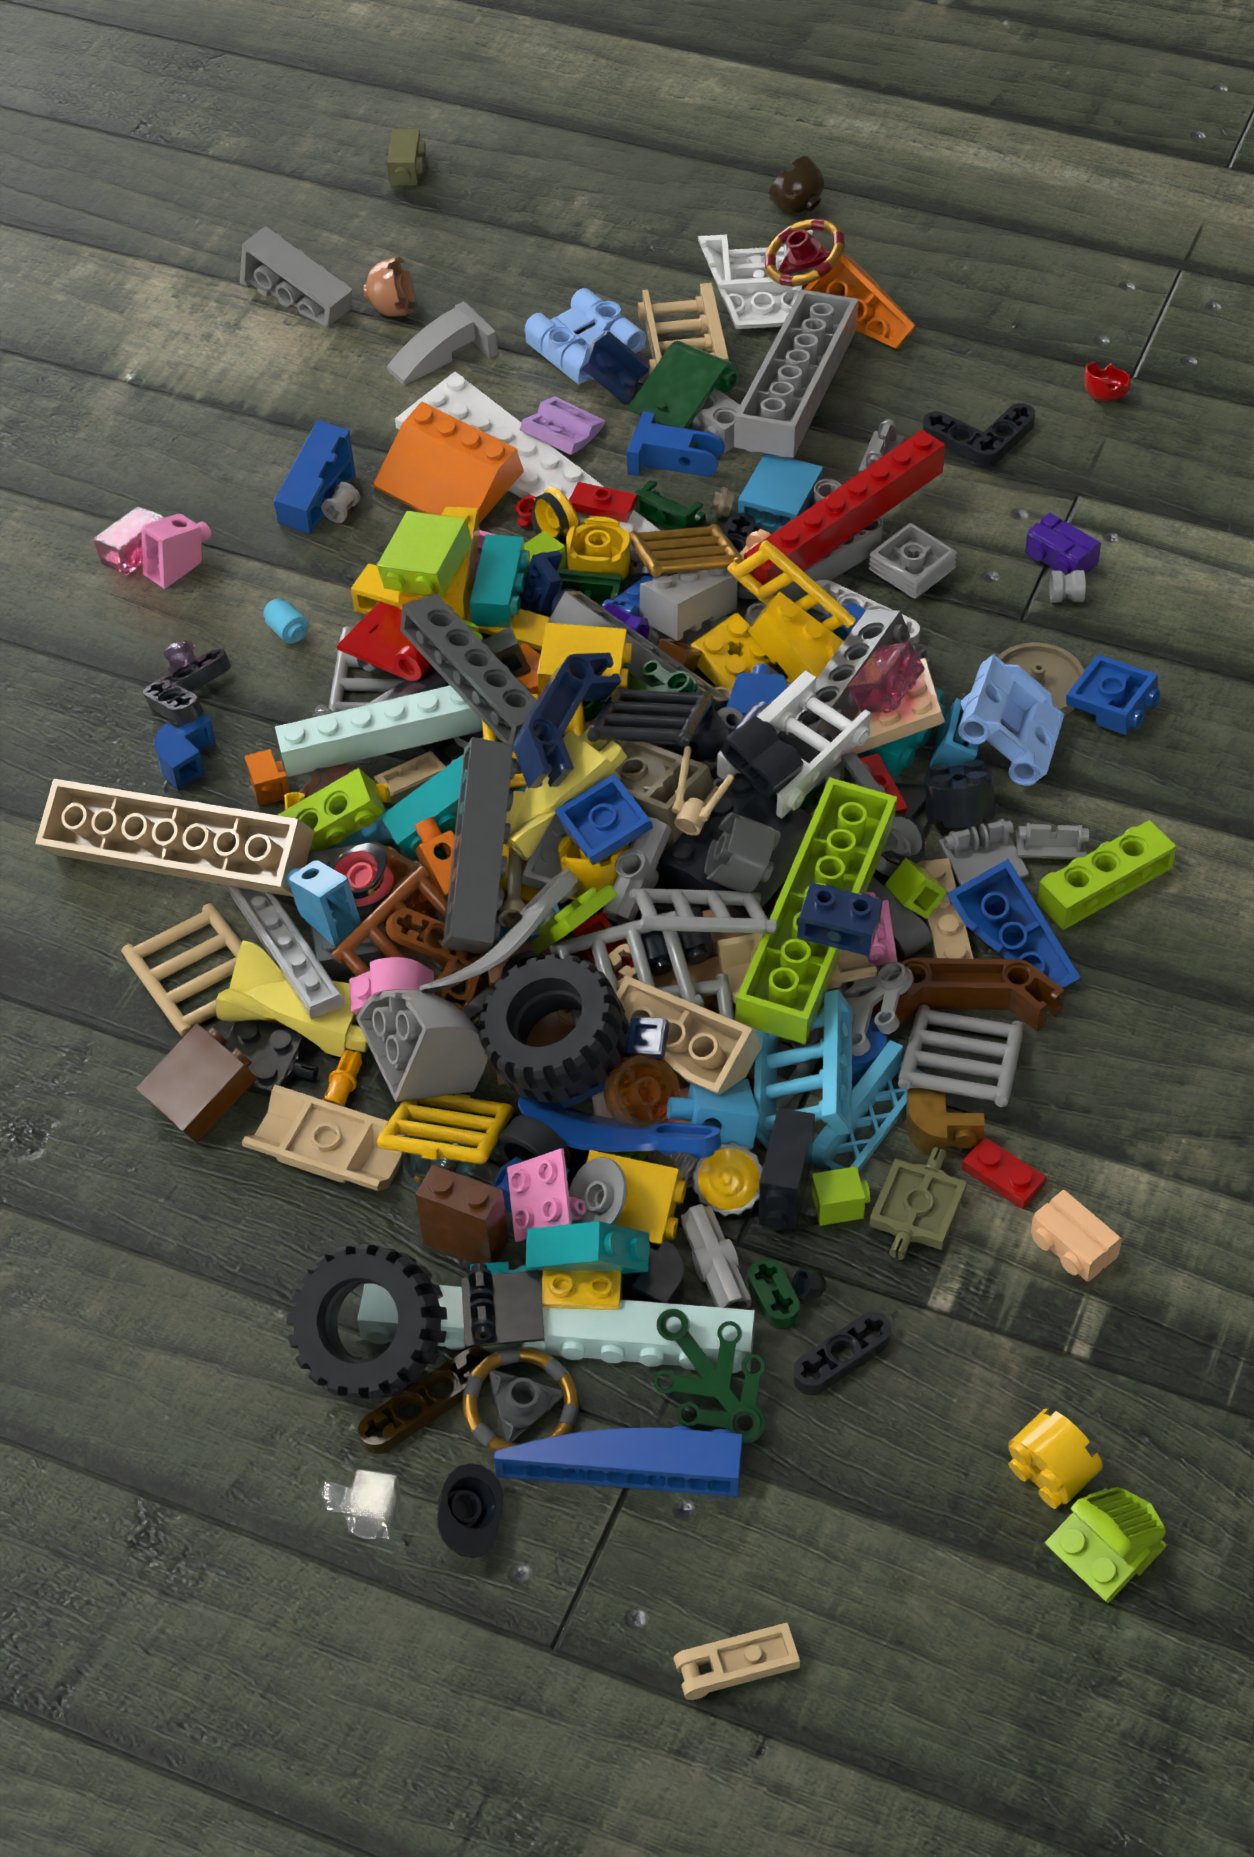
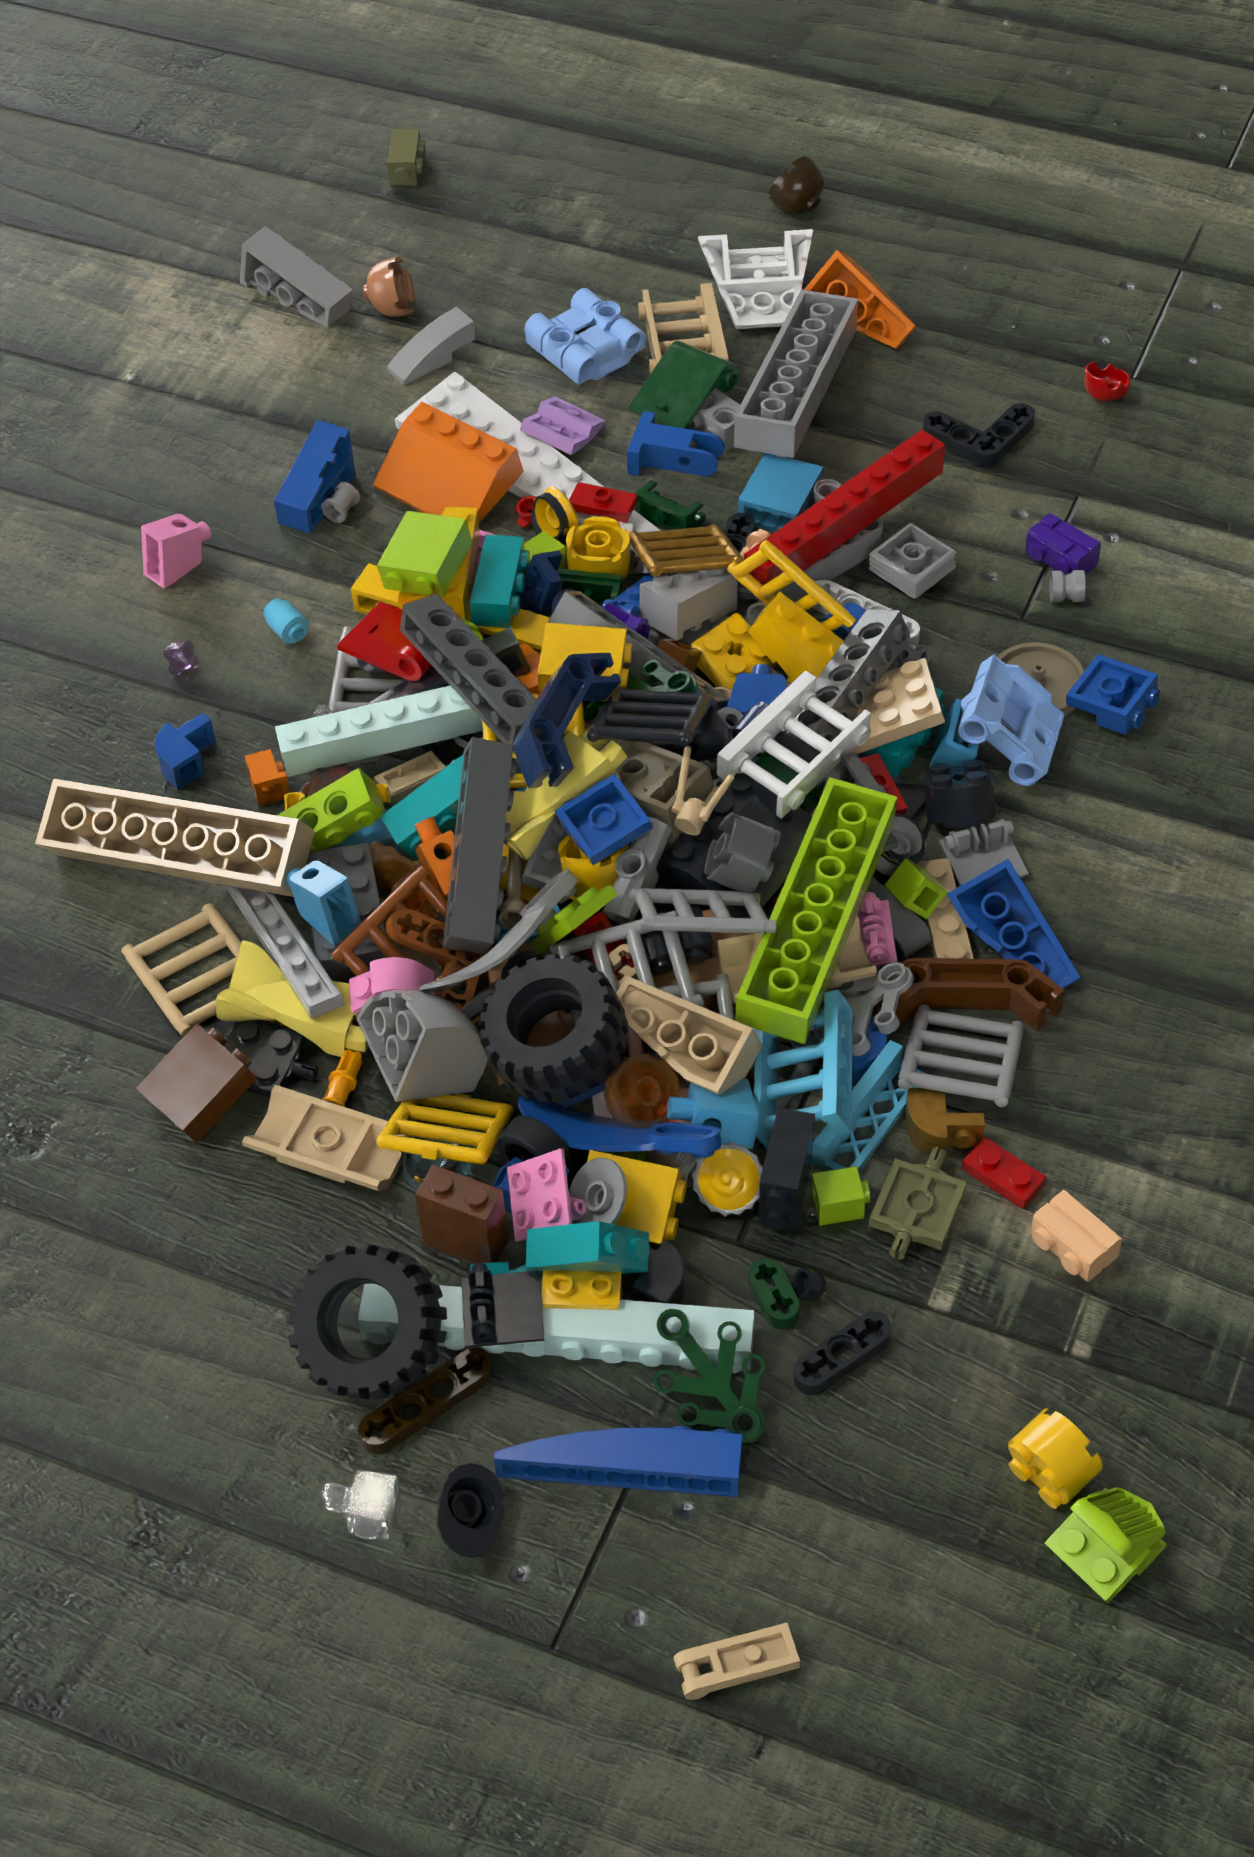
(121, 543): clear pink brick -> none
(173, 693): black beam -> none
(366, 873): coral piece -> none
(484, 334): light grey tile -> none
(517, 1399): dark grey piece -> none
(614, 366): dark blue bracket -> none
(647, 1037): dark blue tile -> none
(715, 1258): light grey piece -> none
(722, 502): dark tan plate -> none
(762, 756): black brick -> none
(804, 253): dark red piece -> none
(839, 919): dark blue brick -> none
(881, 443): light grey hinge -> none
(886, 678): clear pink brick -> none
(1040, 842): light grey hinge -> none
(1106, 874): lime brick -> none

